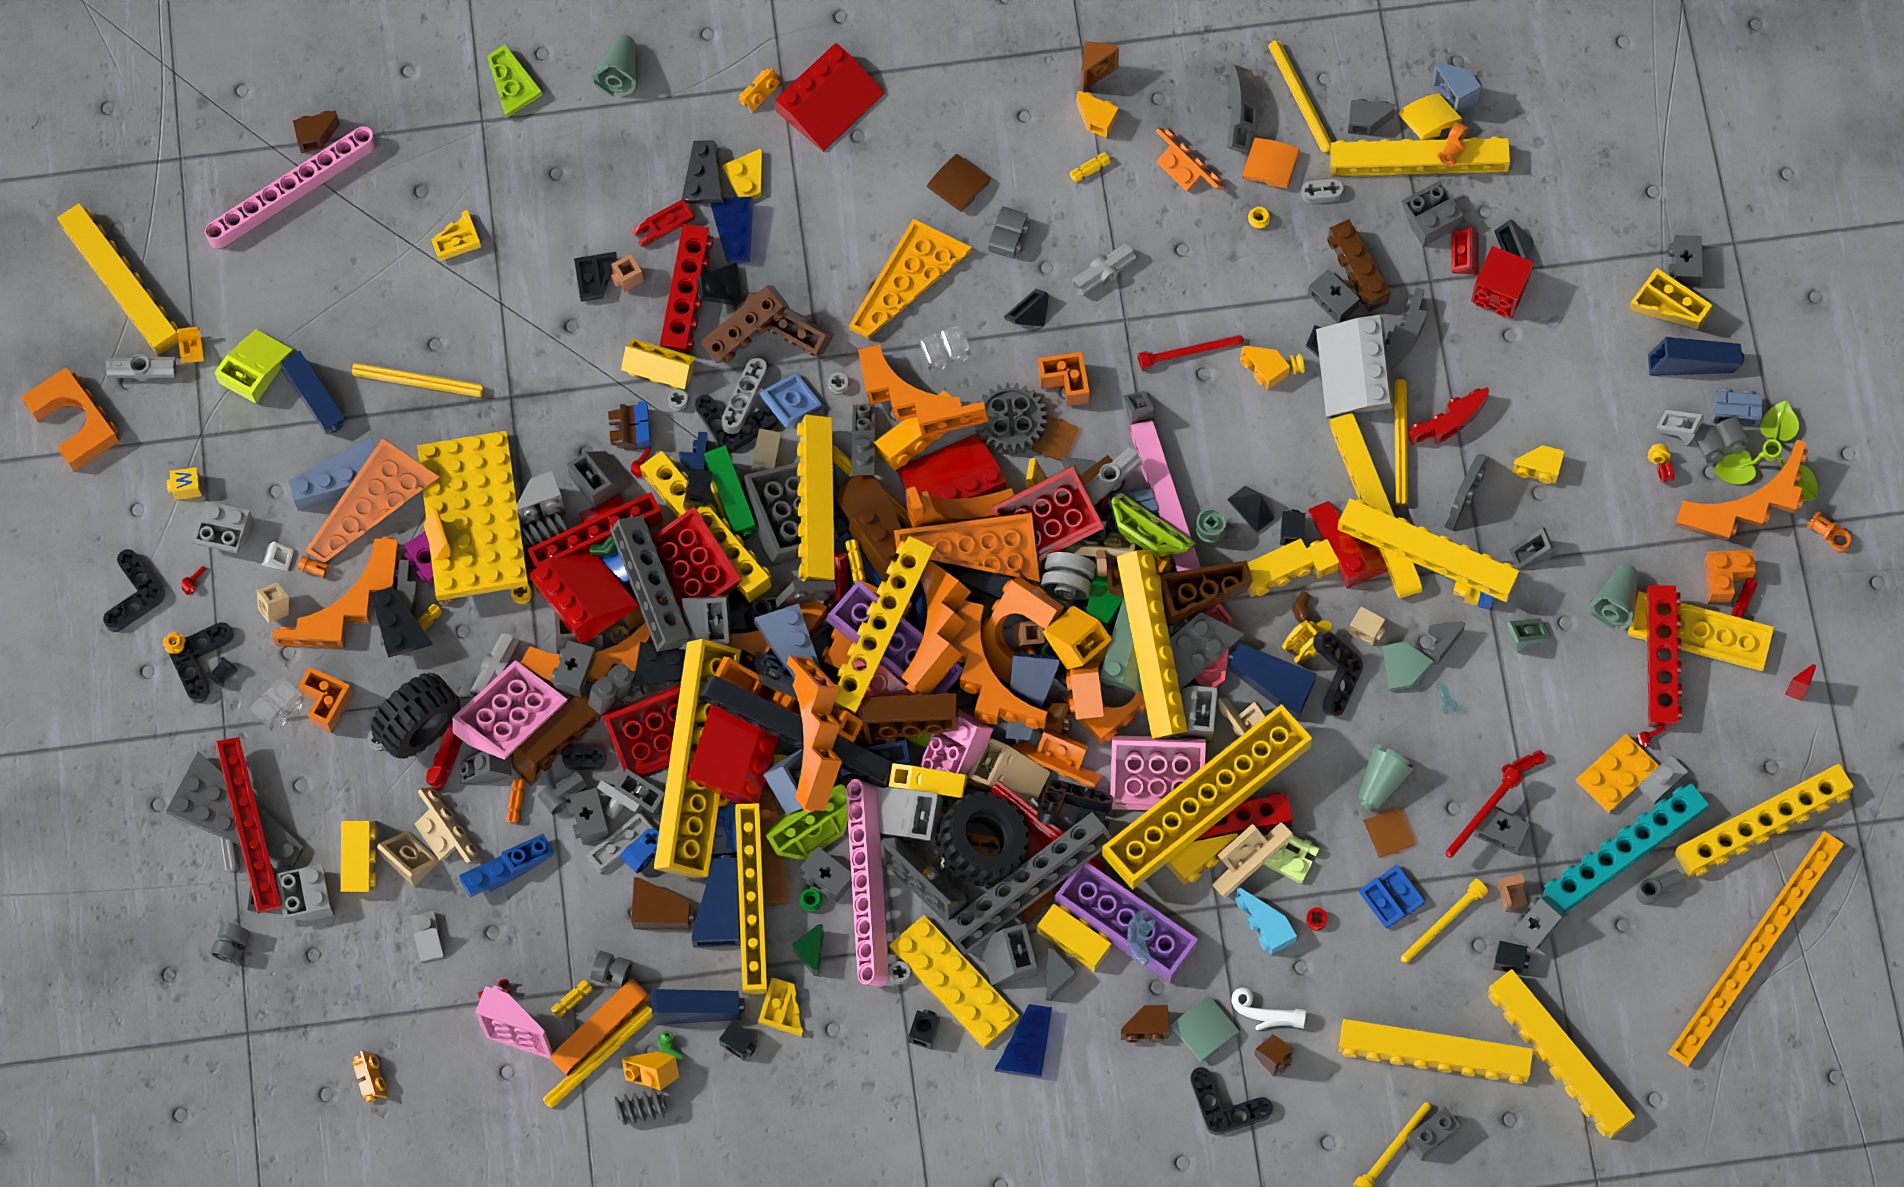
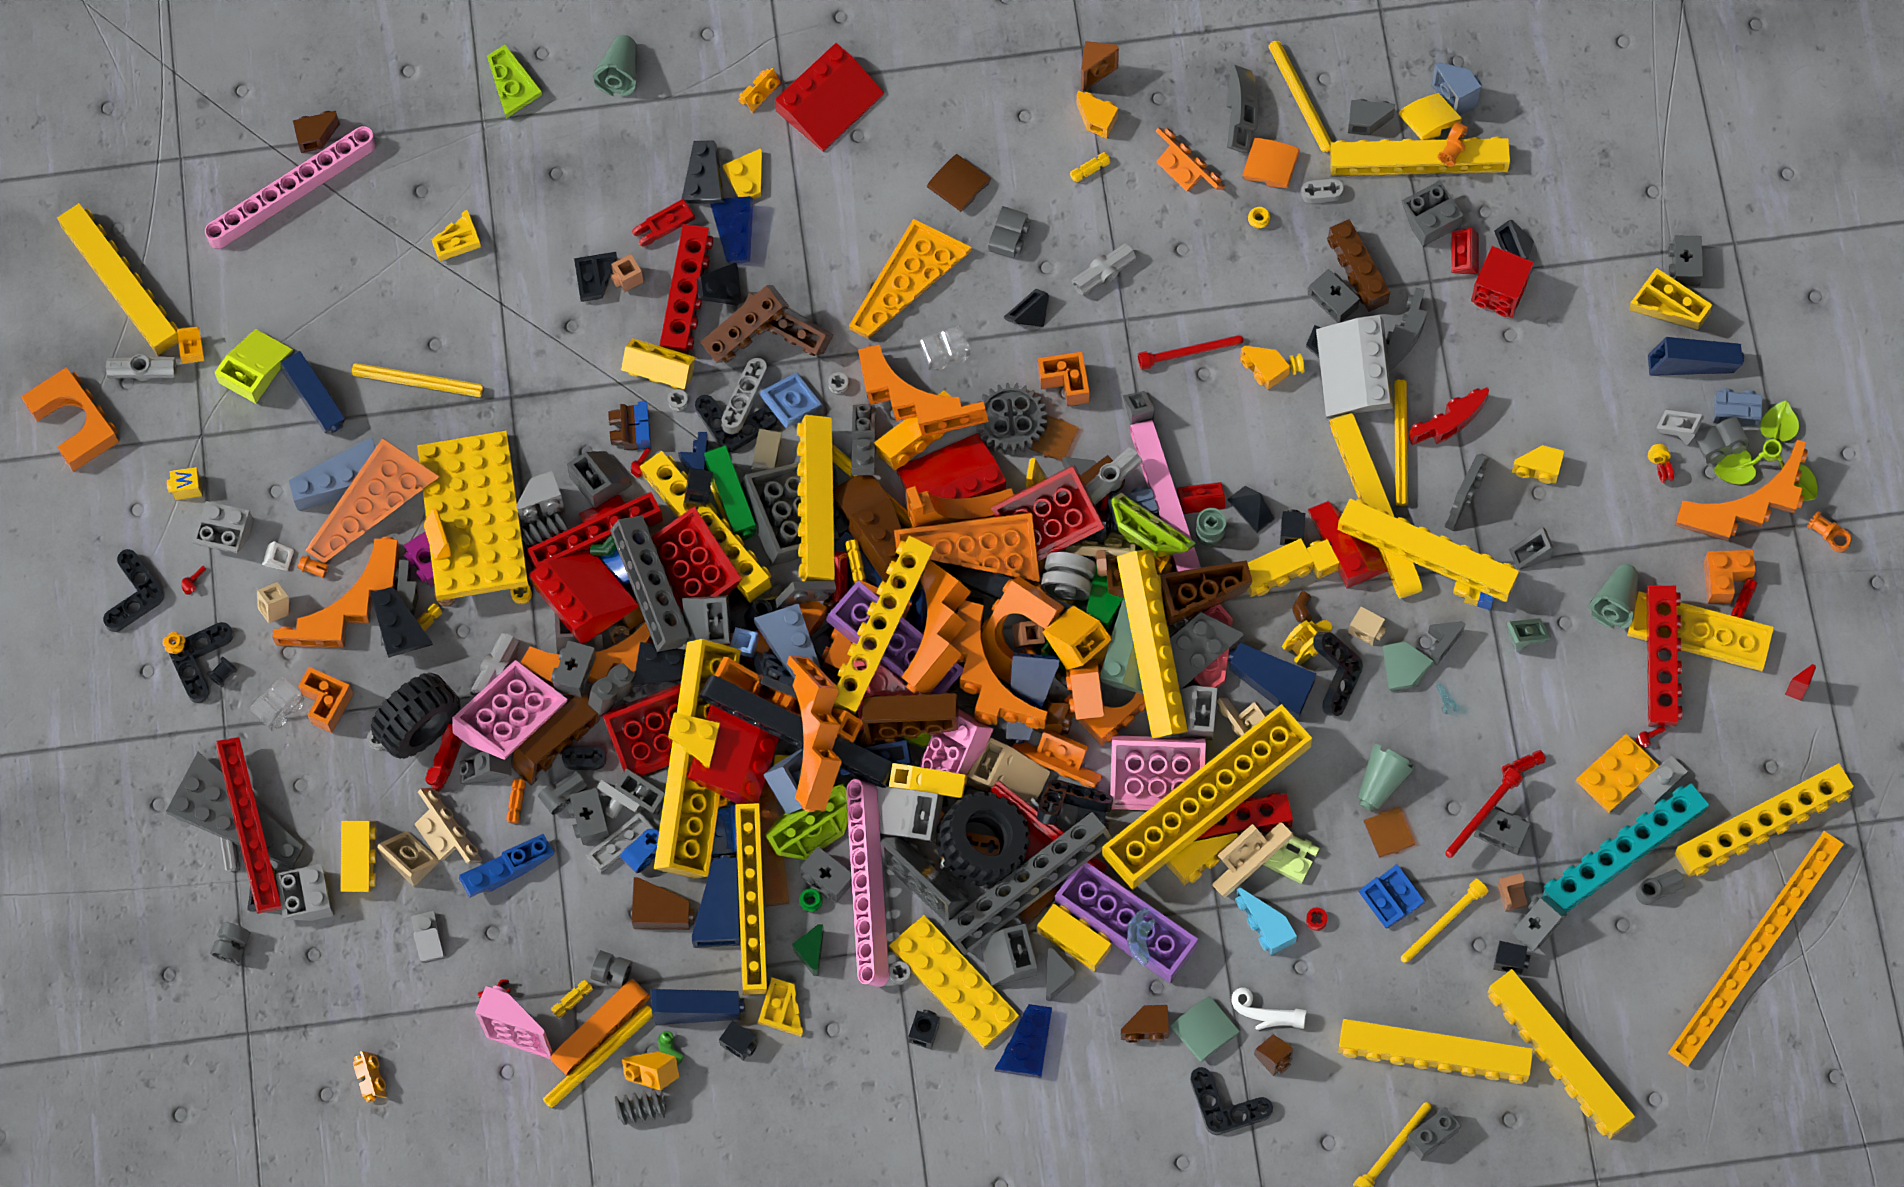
(695, 736): none -> yellow wing
(745, 641): none -> light blue slope
(1201, 497): none -> red slope

